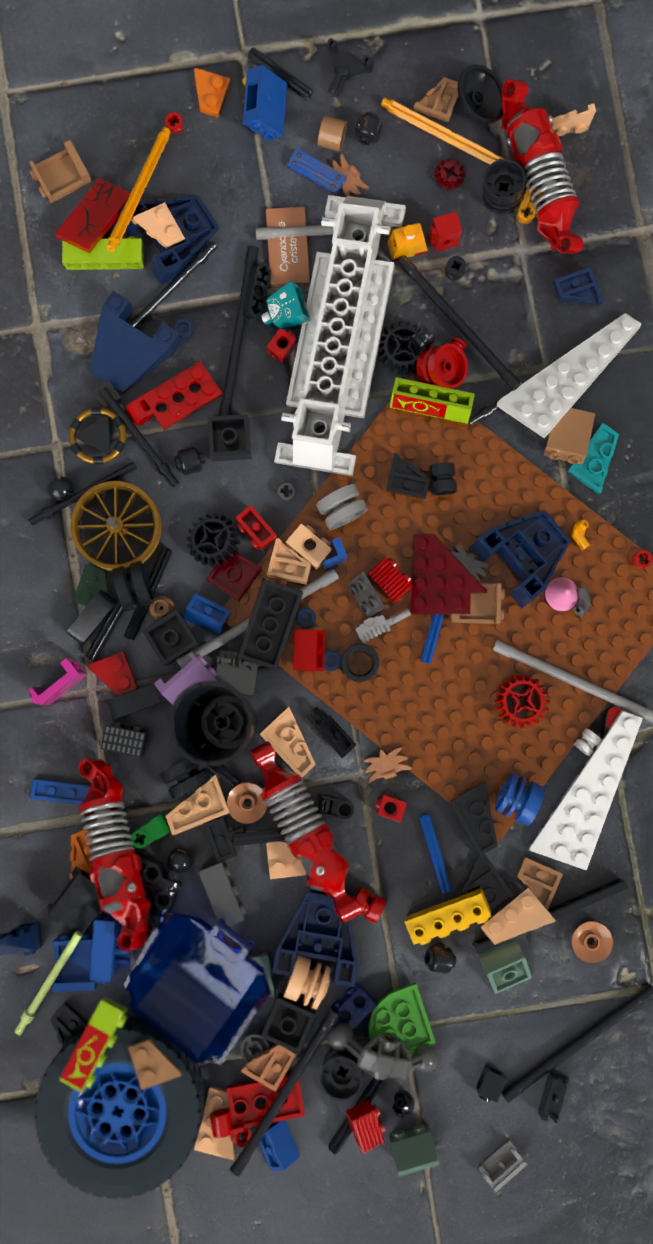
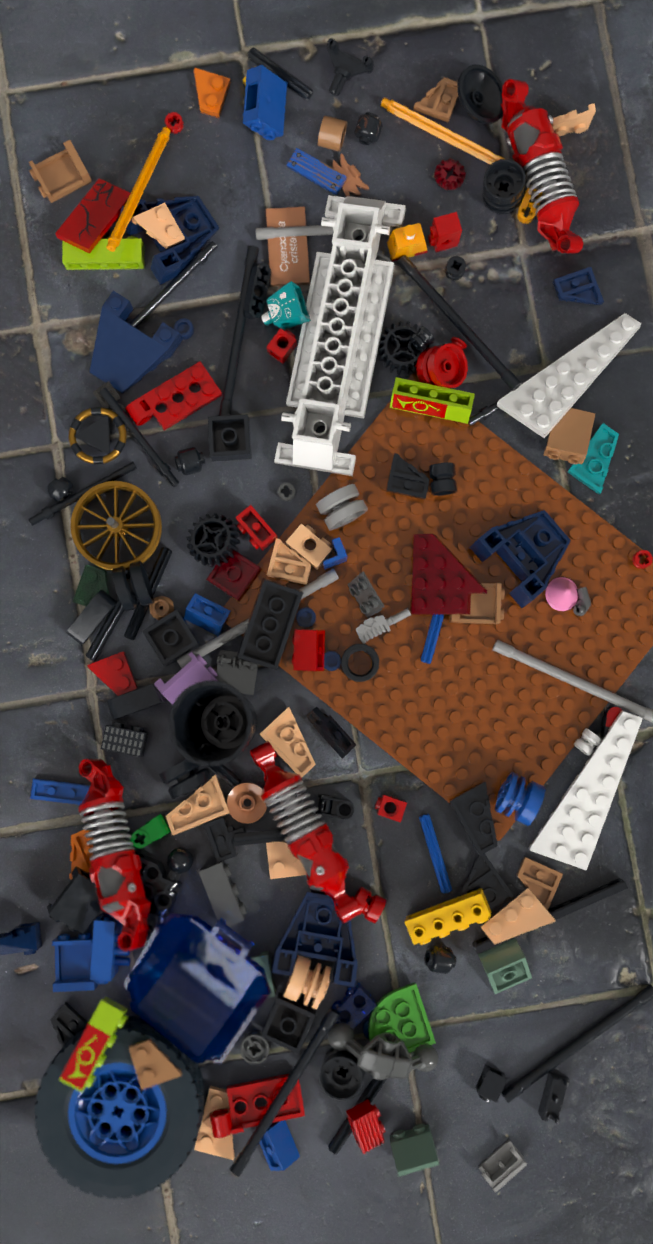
(29, 1014): yellowish green bar -> none
(74, 675): dark pink panel -> none
(241, 1143): red bush -> none
(270, 1066): nougat wing -> none
(386, 765): nougat piece -> none
(389, 579): red brick -> none
(403, 1104): black plate -> none
(470, 563): dark grey piece -> none
(536, 711): red gear -> none
(578, 533): light orange arm -> none
(601, 946): nougat dish -> none

